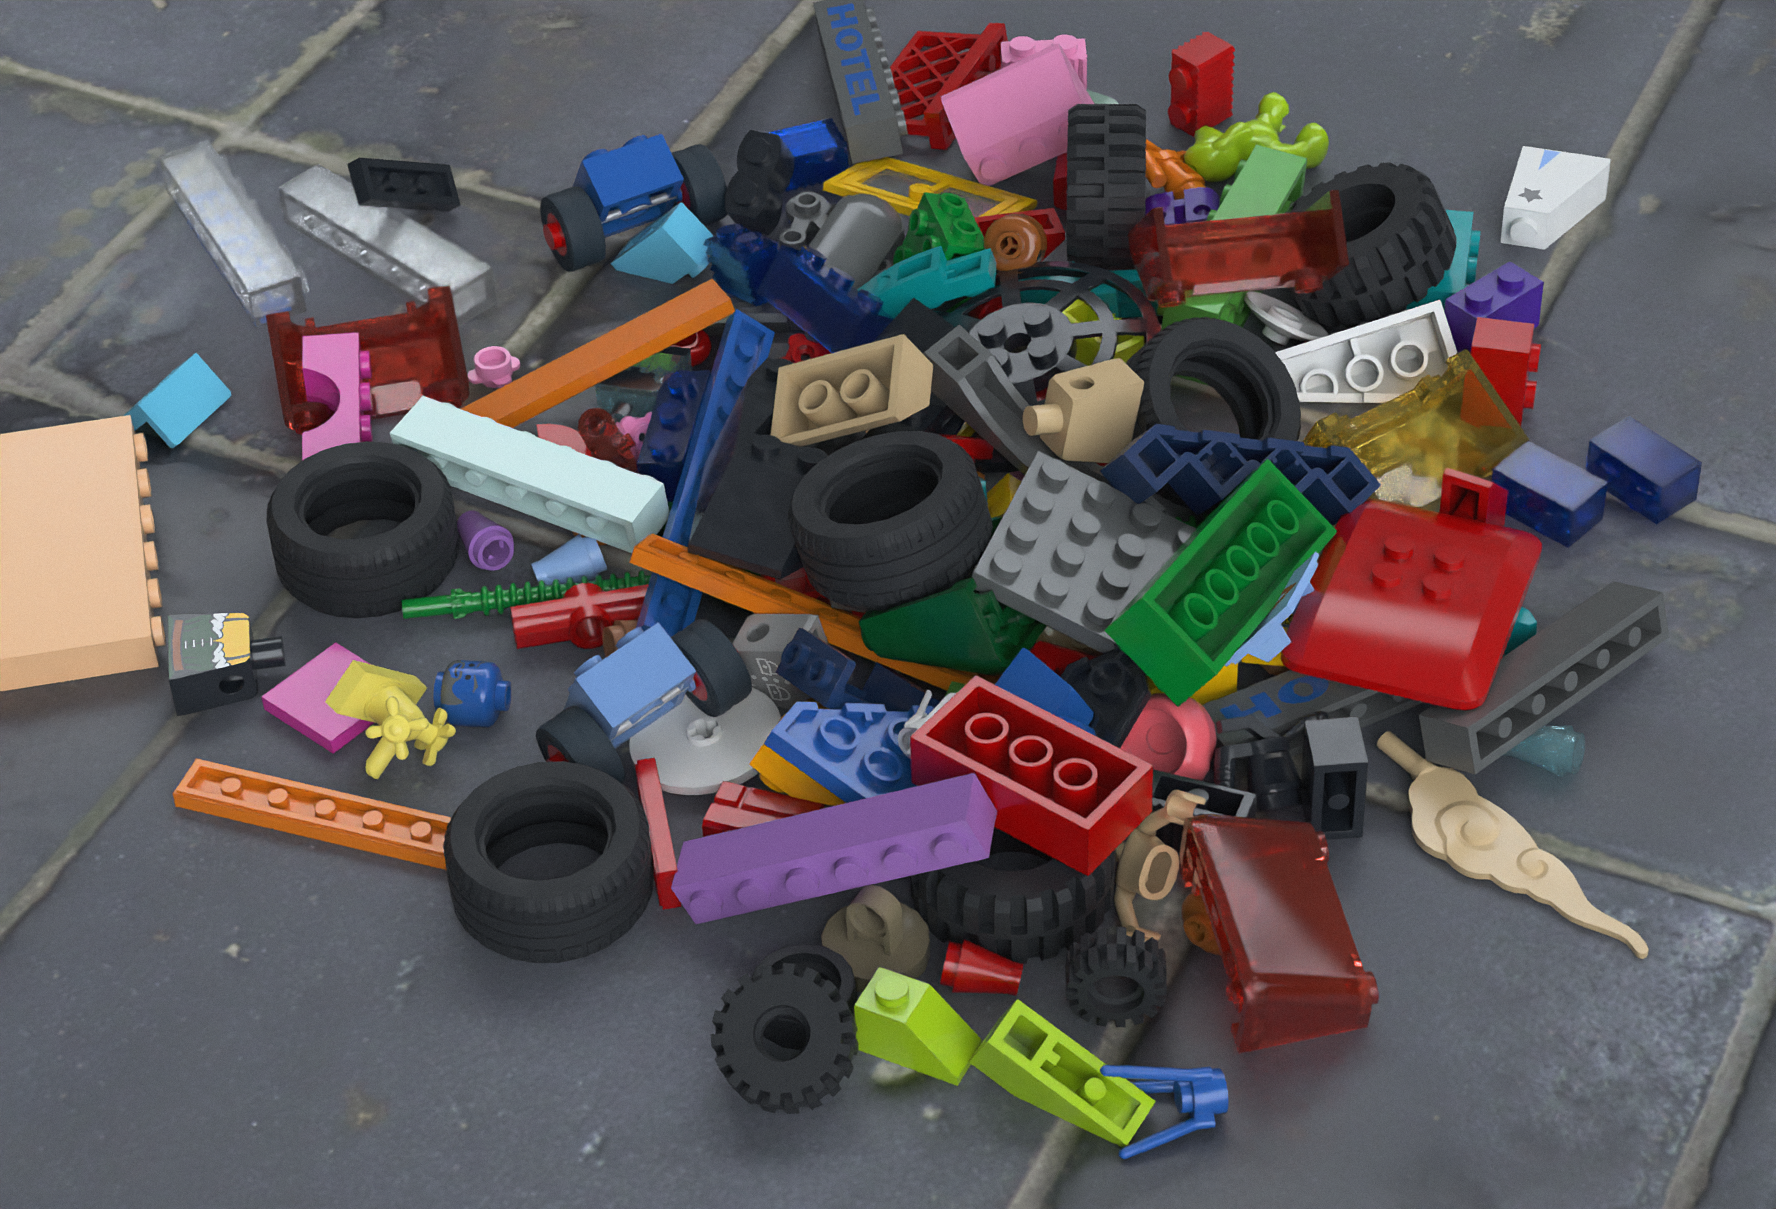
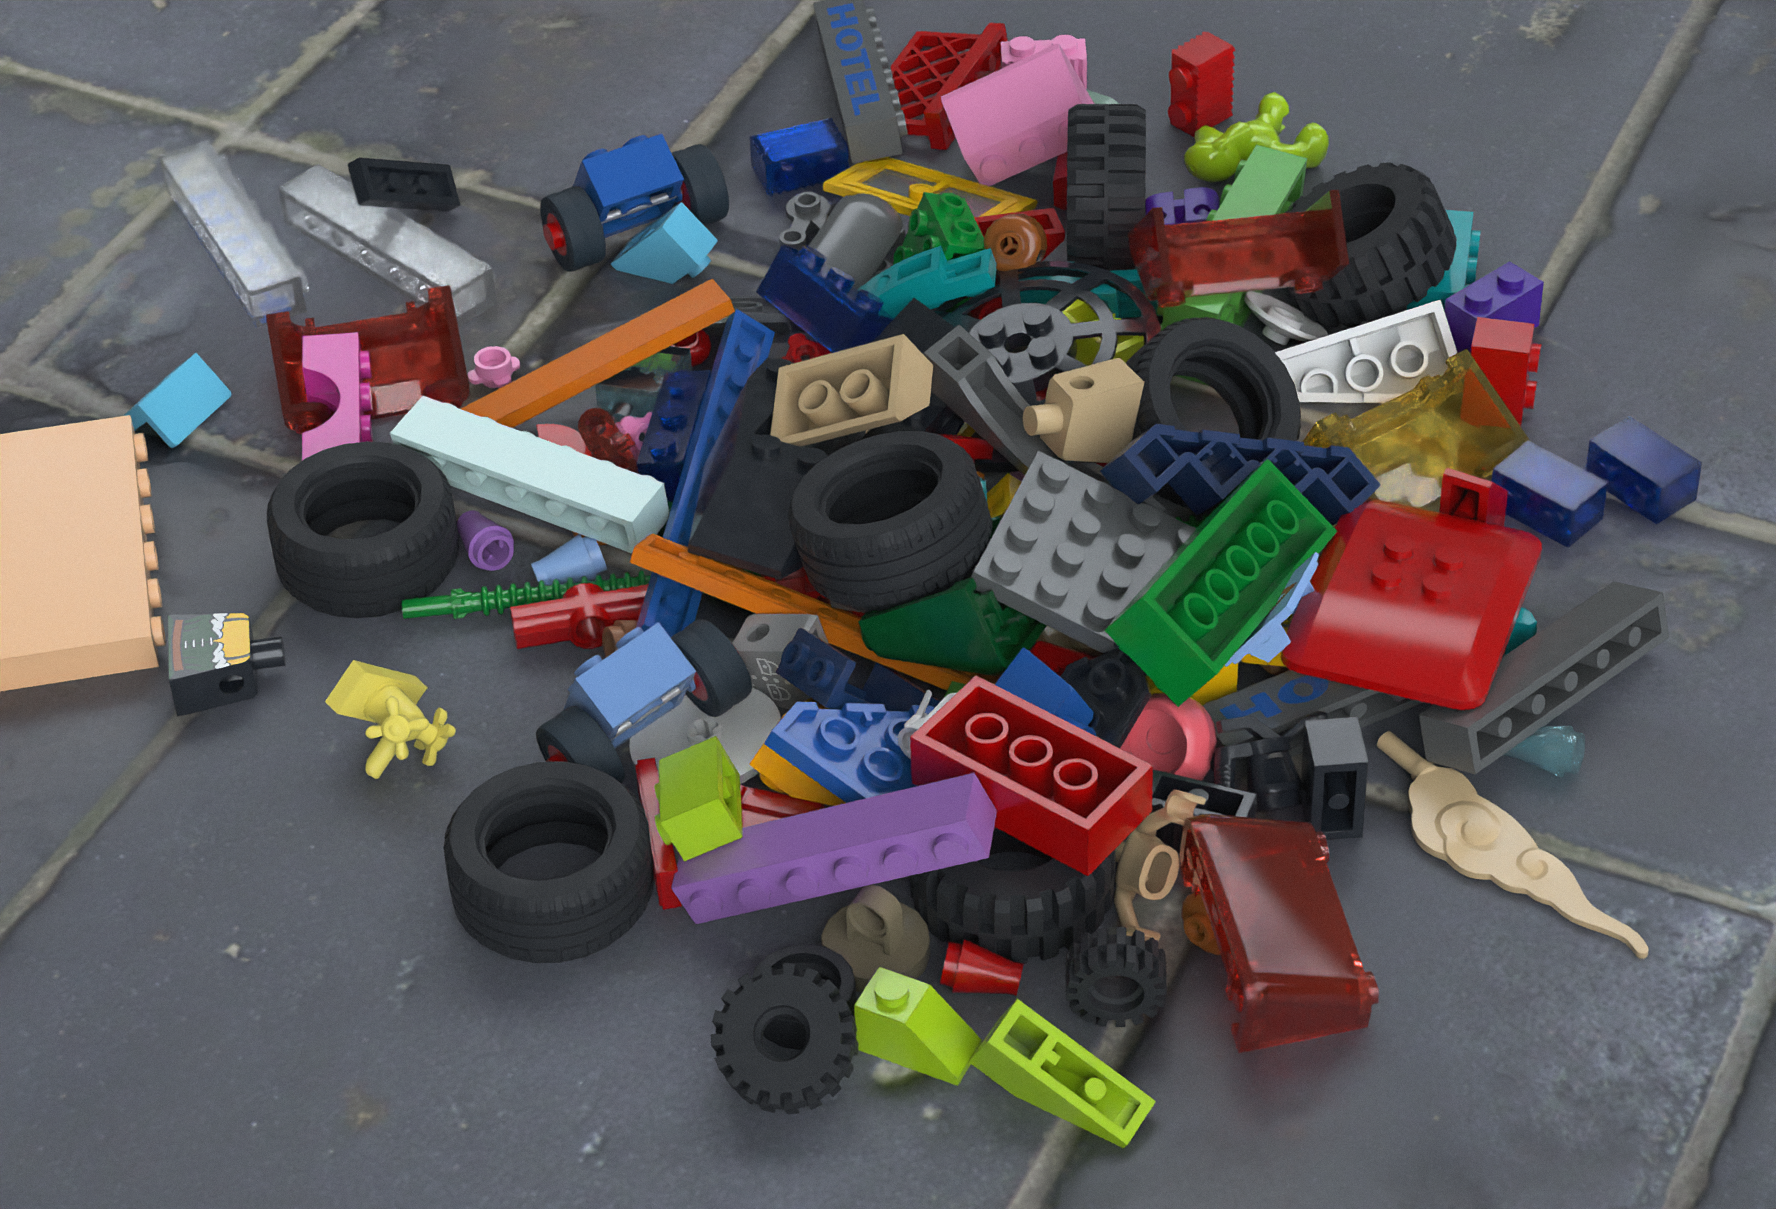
(302, 699): tile -> none
(314, 812): orange tile -> none
(472, 693): blue head -> none
(699, 799): none -> lime brick
(740, 261): clear blue brick -> none
(762, 176): black brick -> none
(1168, 170): orange piece -> none
(1196, 1091): blue plant -> none
(1551, 195): white slope -> none

